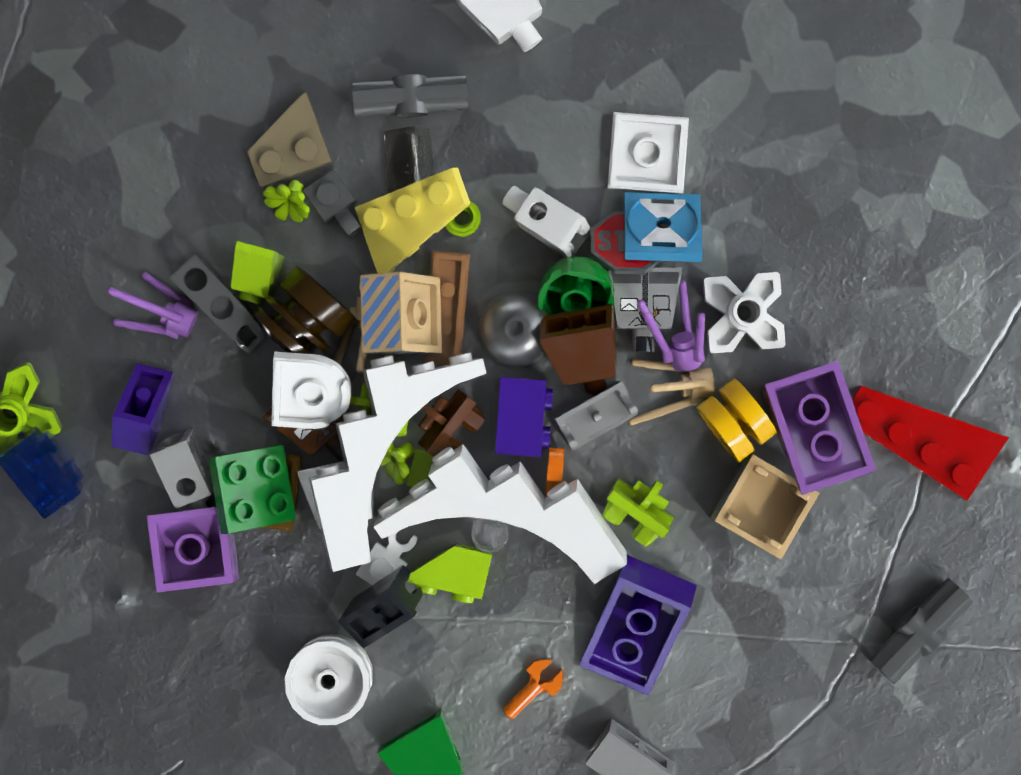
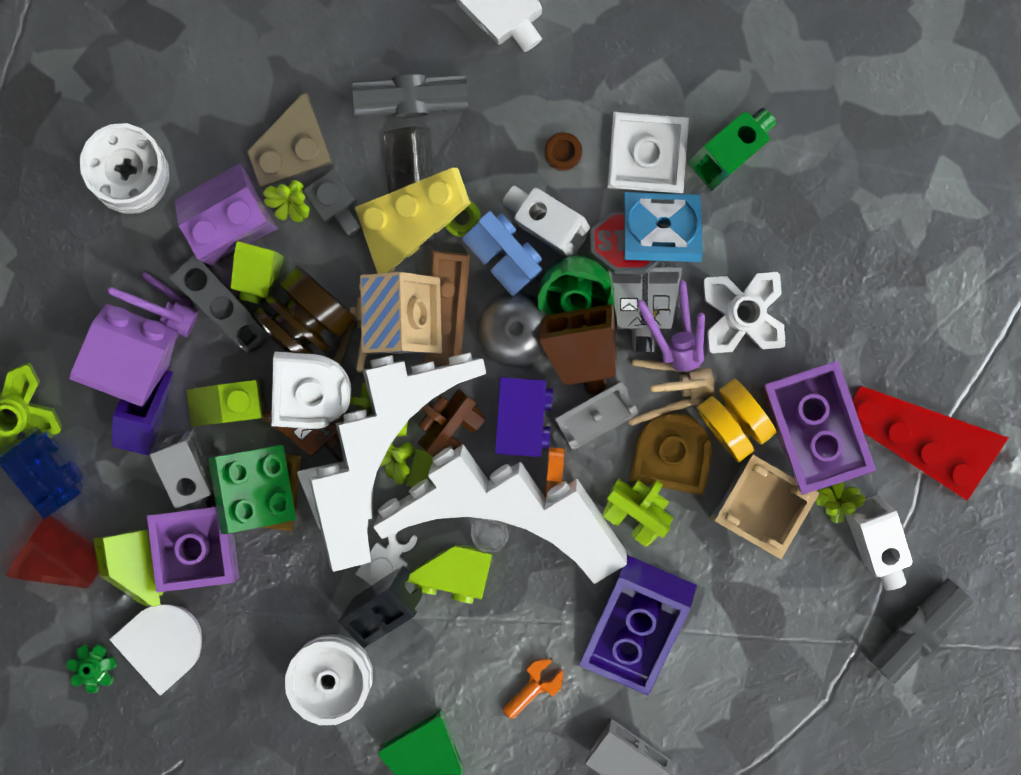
(56, 557): none -> clear red wing
(98, 668): none -> green plant
(113, 151): none -> white wheel
(124, 354): none -> medium lavender slope
(128, 565): none -> lime slope
(161, 644): none -> white tile
(221, 214): none -> medium lavender slope
(226, 403): none -> lime slope
(495, 236): none -> medium blue plate
(563, 151): none -> reddish brown tile
(673, 452): none -> pearl gold tile
(732, 147): none -> green torso
(839, 501): none -> lime plant
(881, 541): none -> white torso

